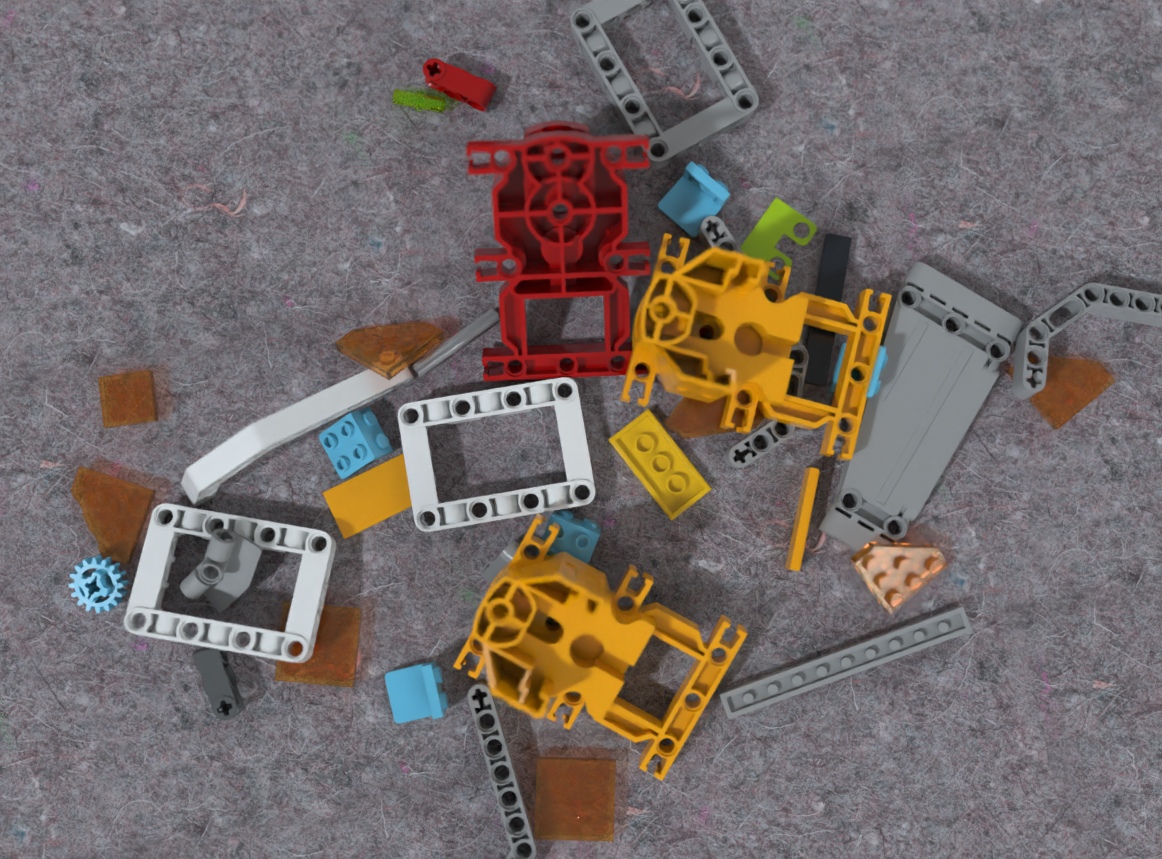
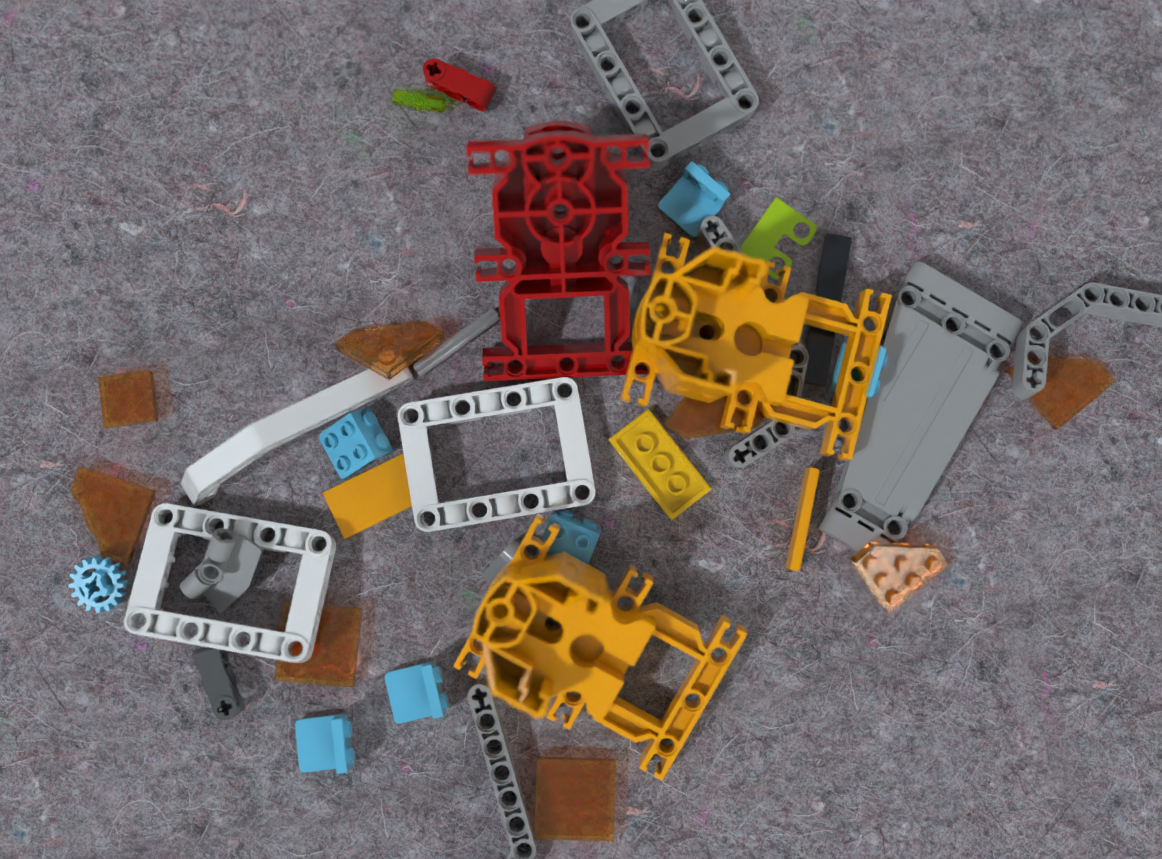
(325, 743): none -> medium azure bracket
(845, 662): light grey plate -> none

